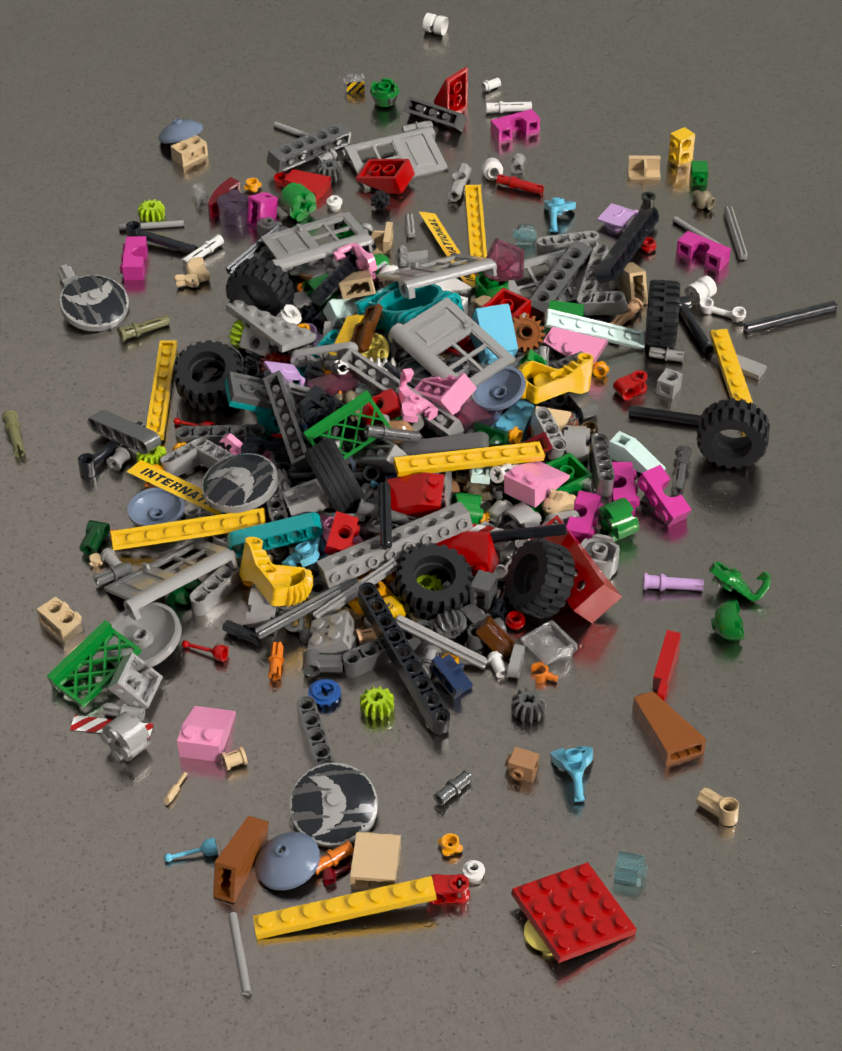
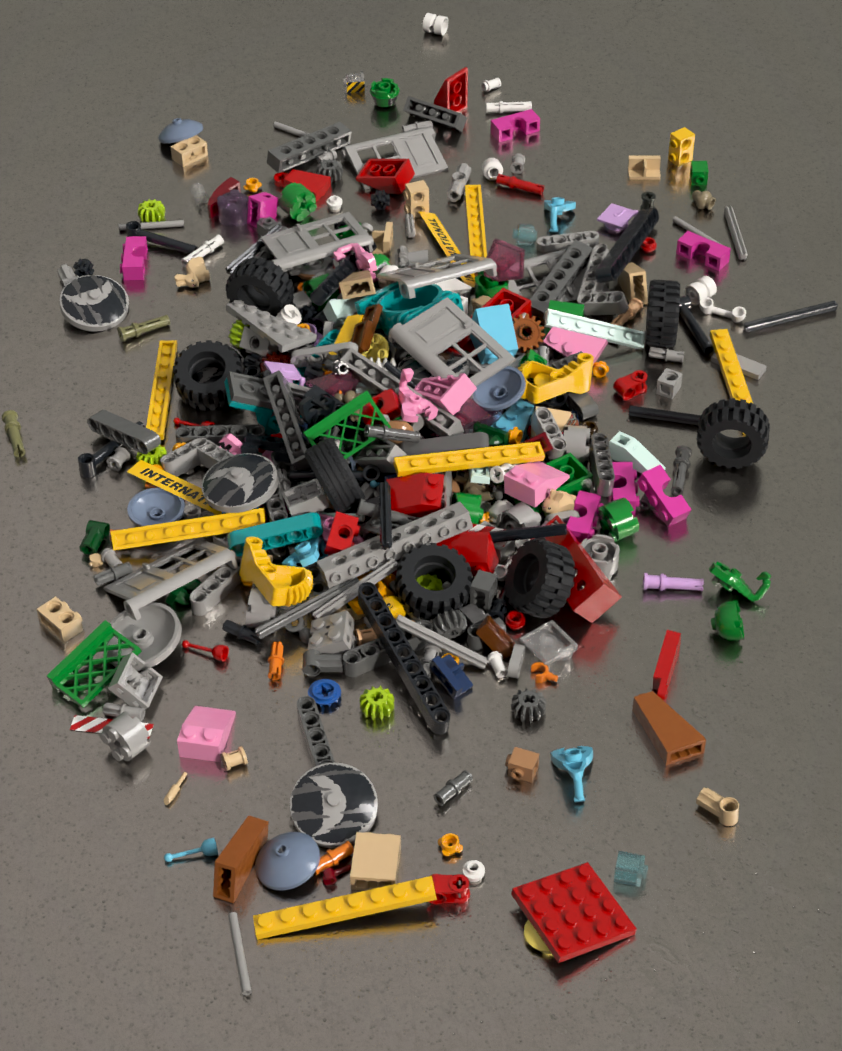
(83, 267): none -> black gear
(416, 198): none -> tan brick

